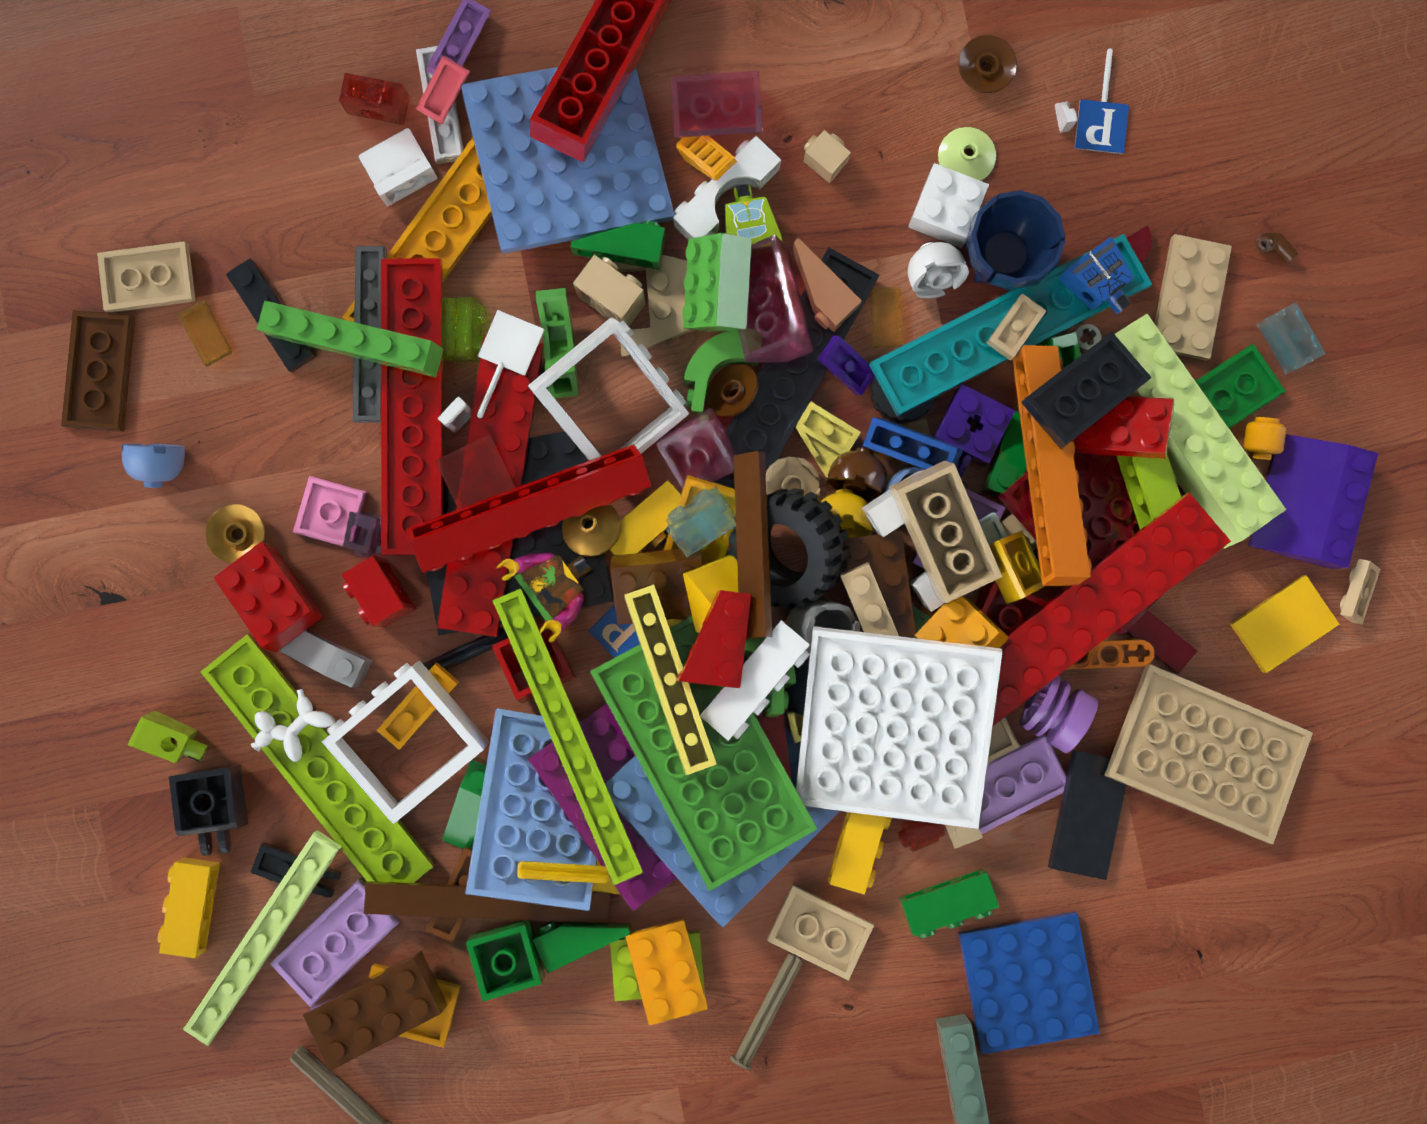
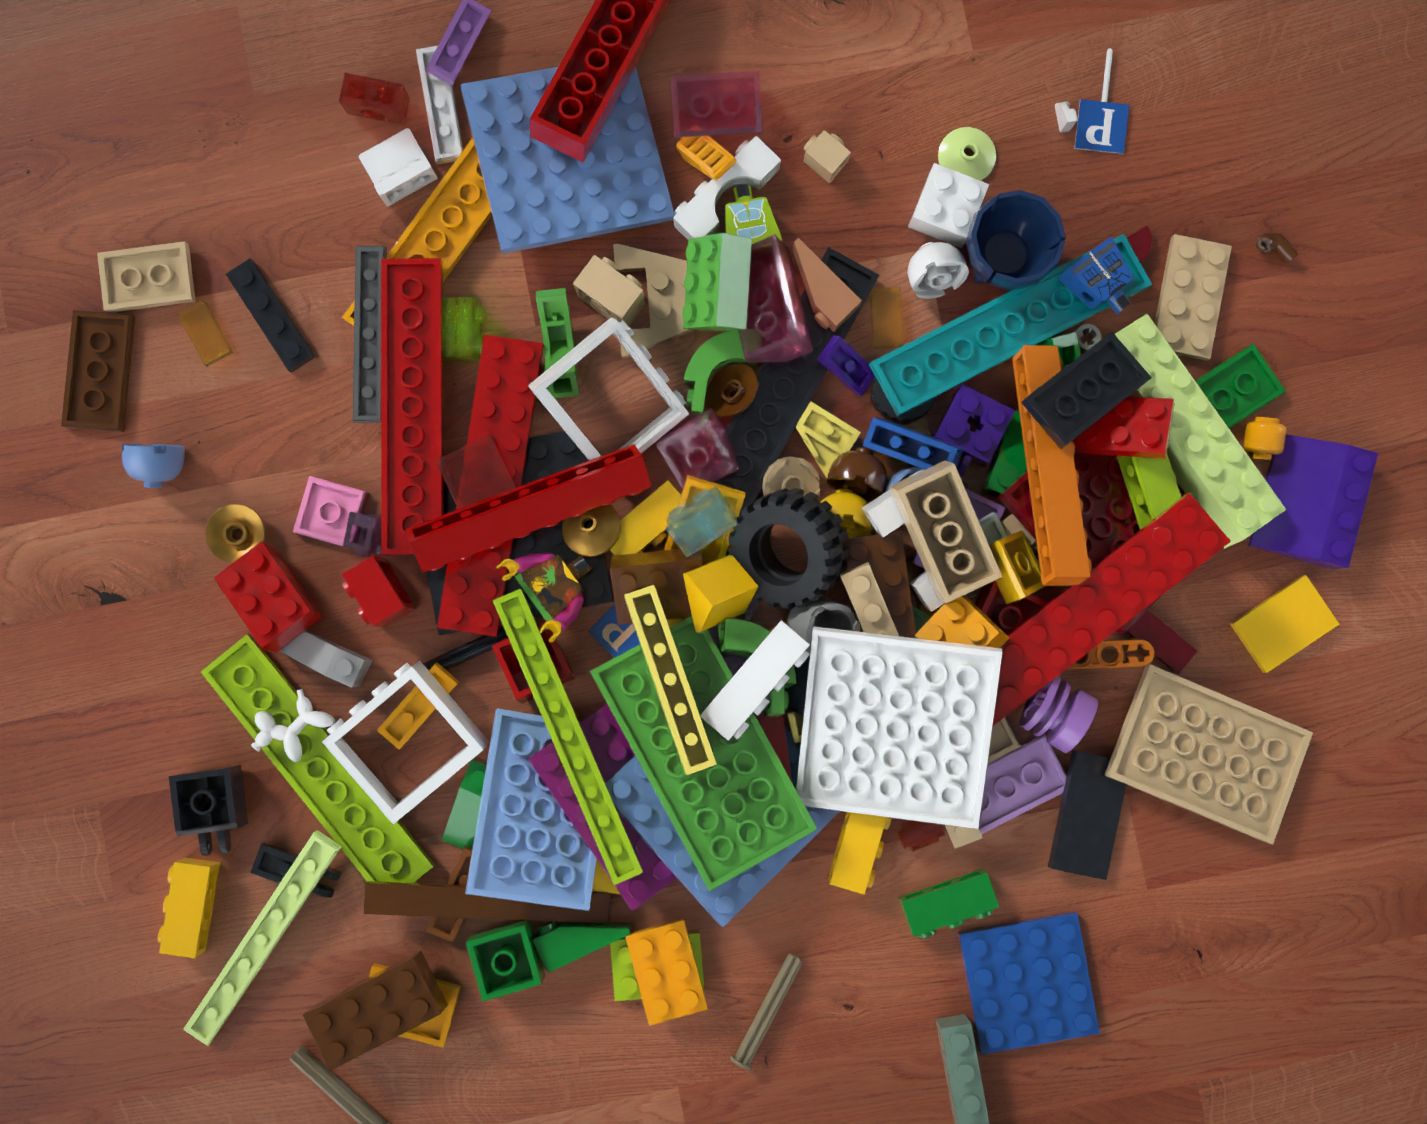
(155, 737): lime torso -> none
(332, 945): lavender tile -> none
(350, 338): bright green brick -> none
(442, 89): coral tile -> none
(456, 415): white tile -> none
(510, 346): white piece -> none
(562, 872): yellow axle -> none
(630, 244): green slope -> none
(720, 645): red wing -> none
(753, 540): reddish brown tile -> none
(820, 932): tan plate -> none
(991, 52): reddish brown dish -> none
(1016, 326): tan plate -> none
(1291, 338): clear light blue brick -> none
(1362, 584): tan plate -> none

